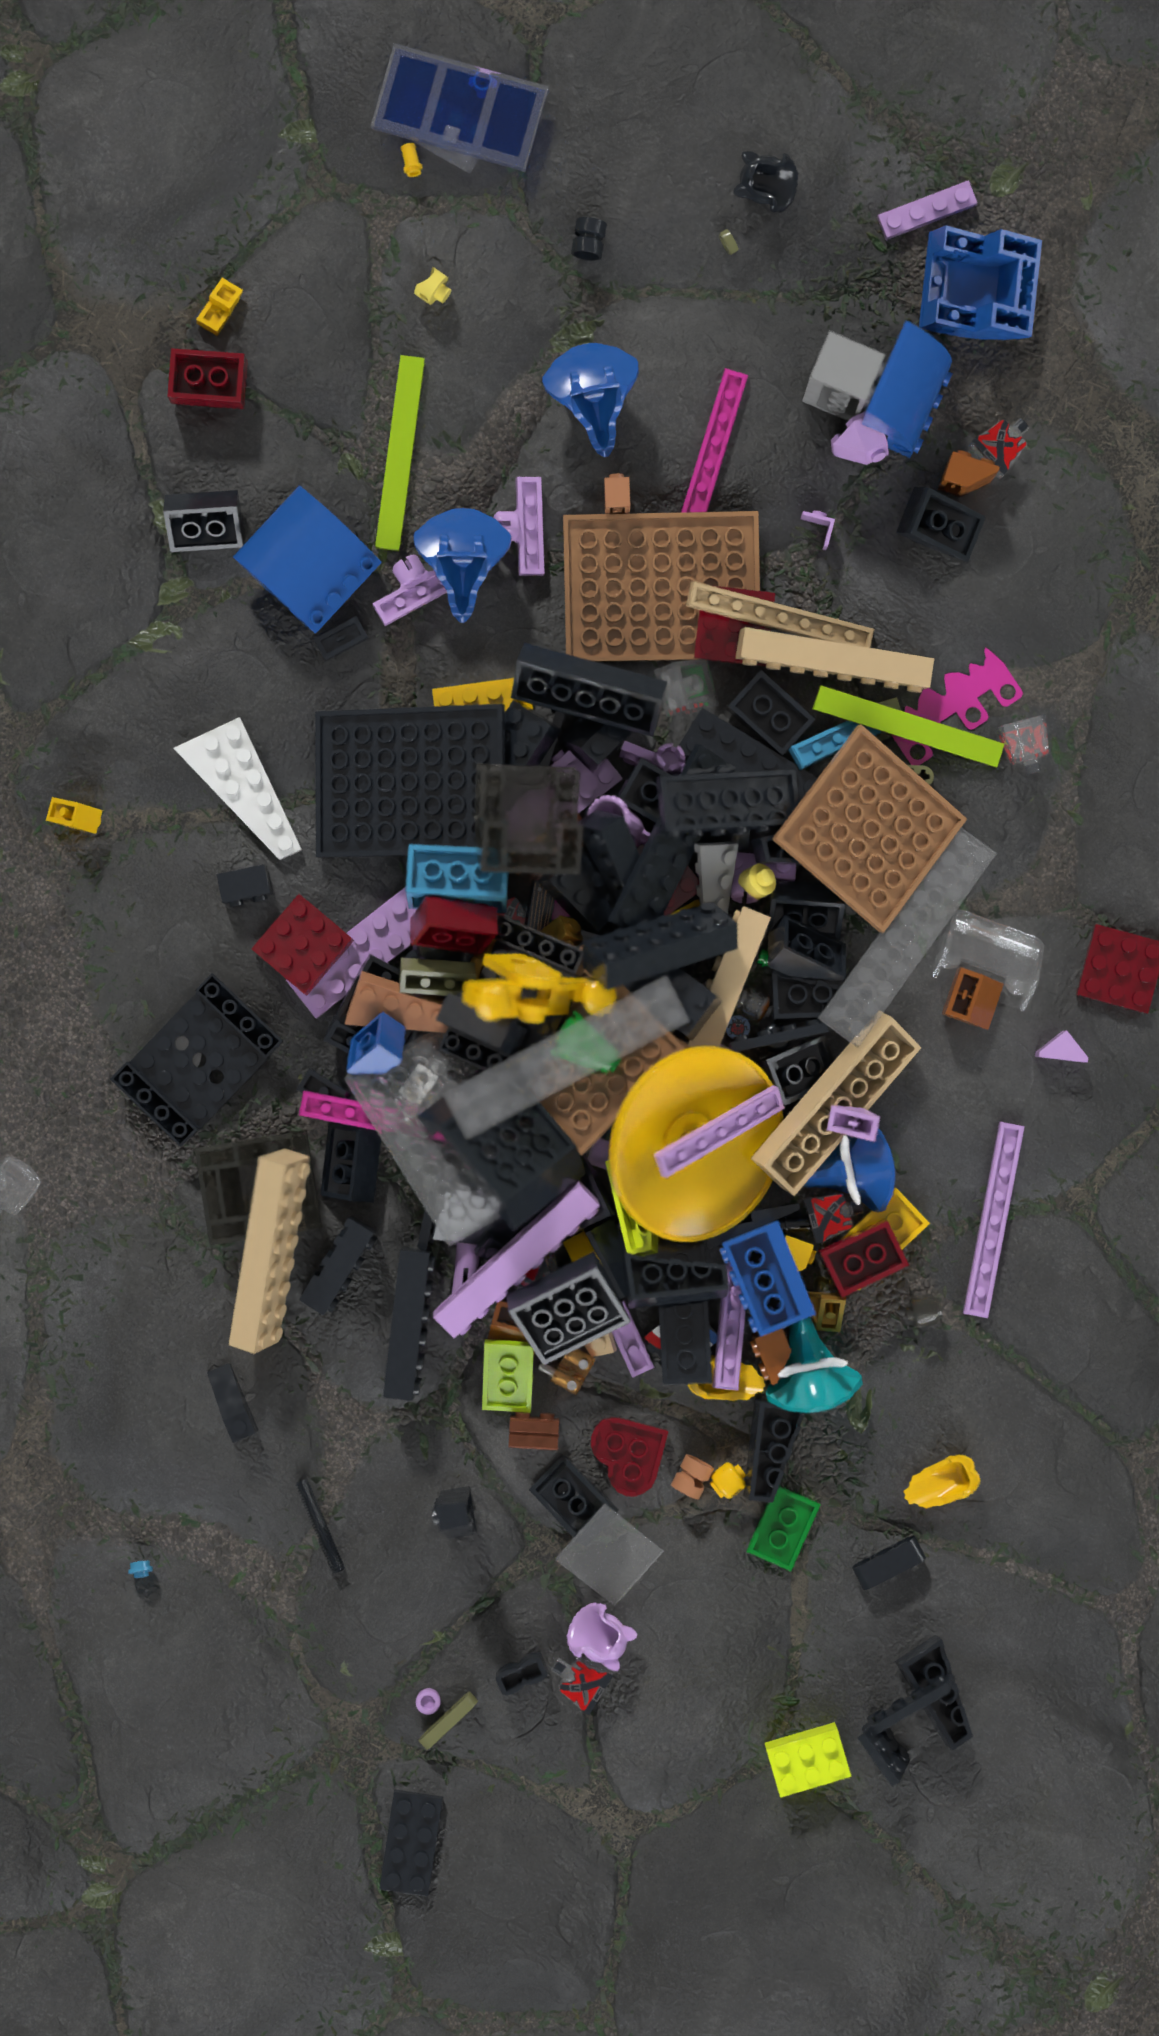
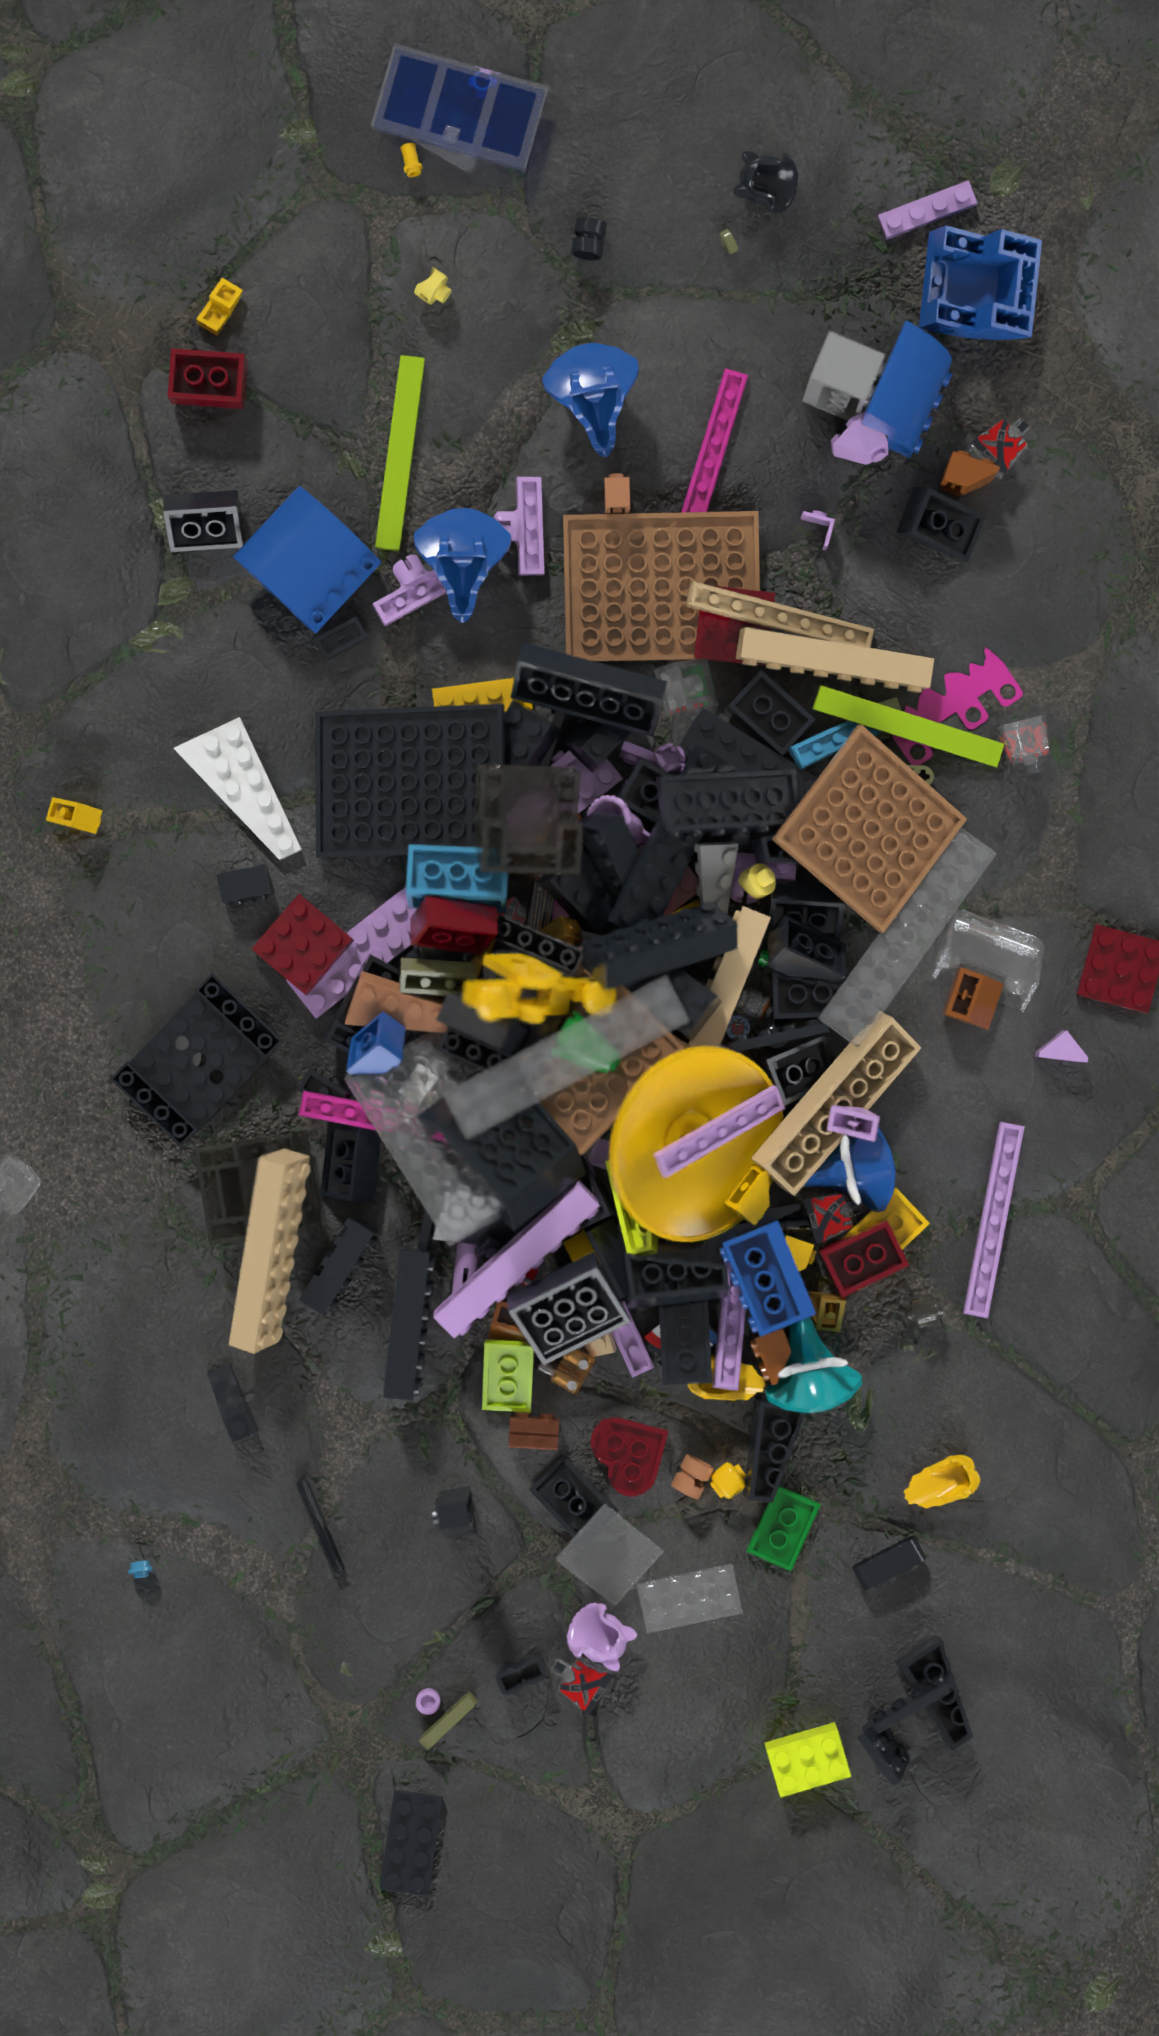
(689, 1598): none -> clear plate
(750, 1195): none -> yellow slope

